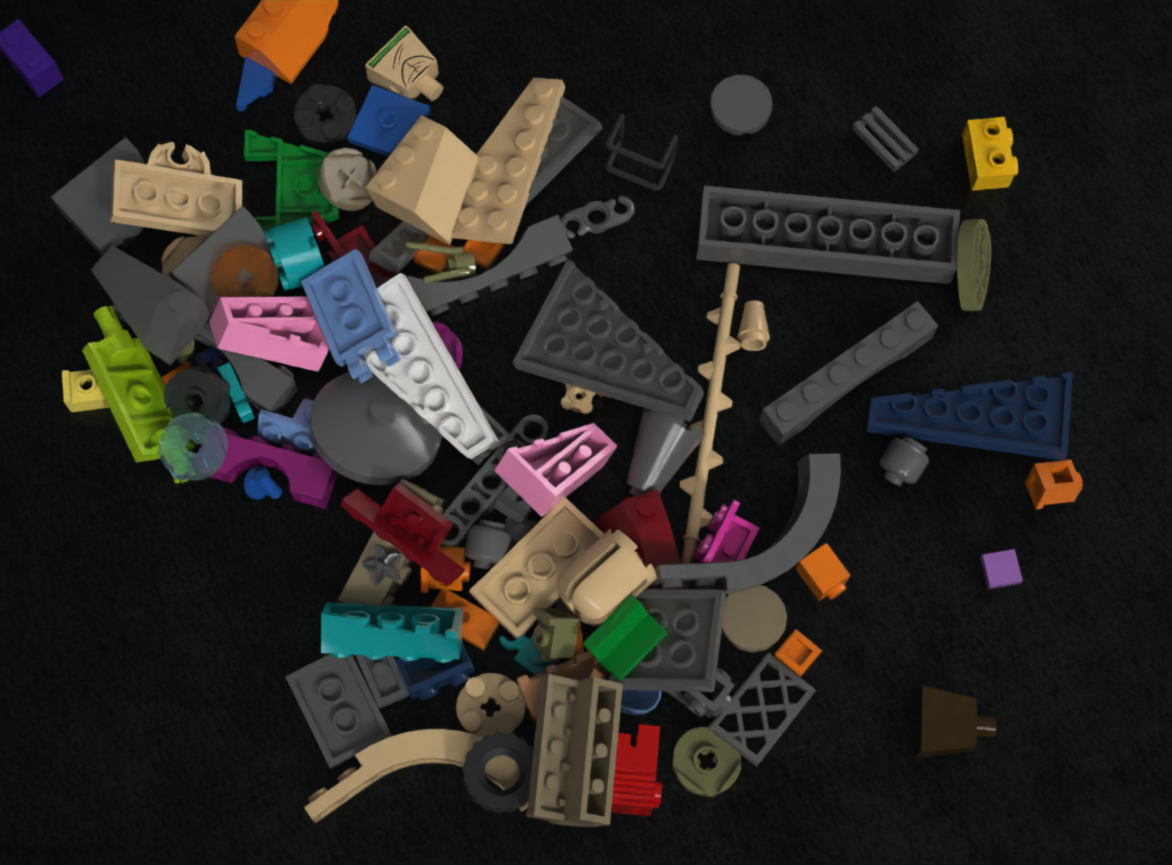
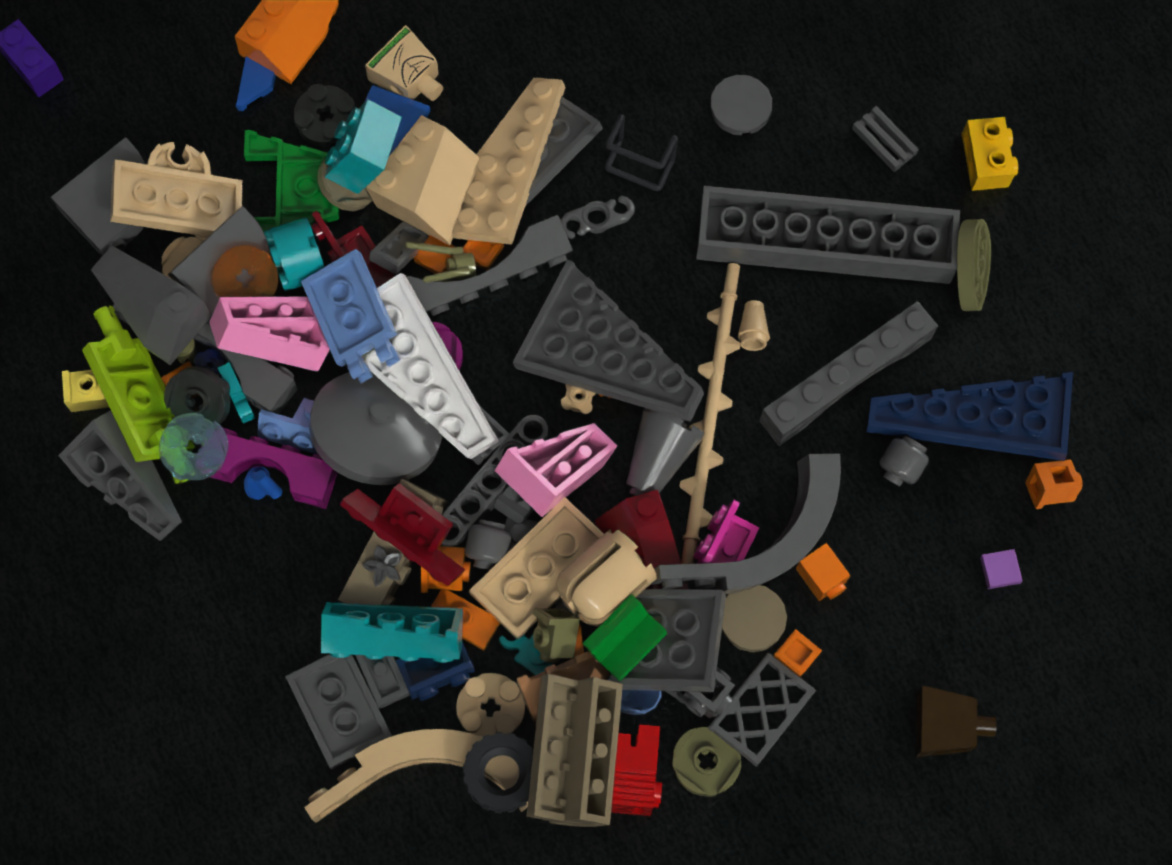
(105, 461): none -> dark grey wedge
(362, 146): none -> teal brick

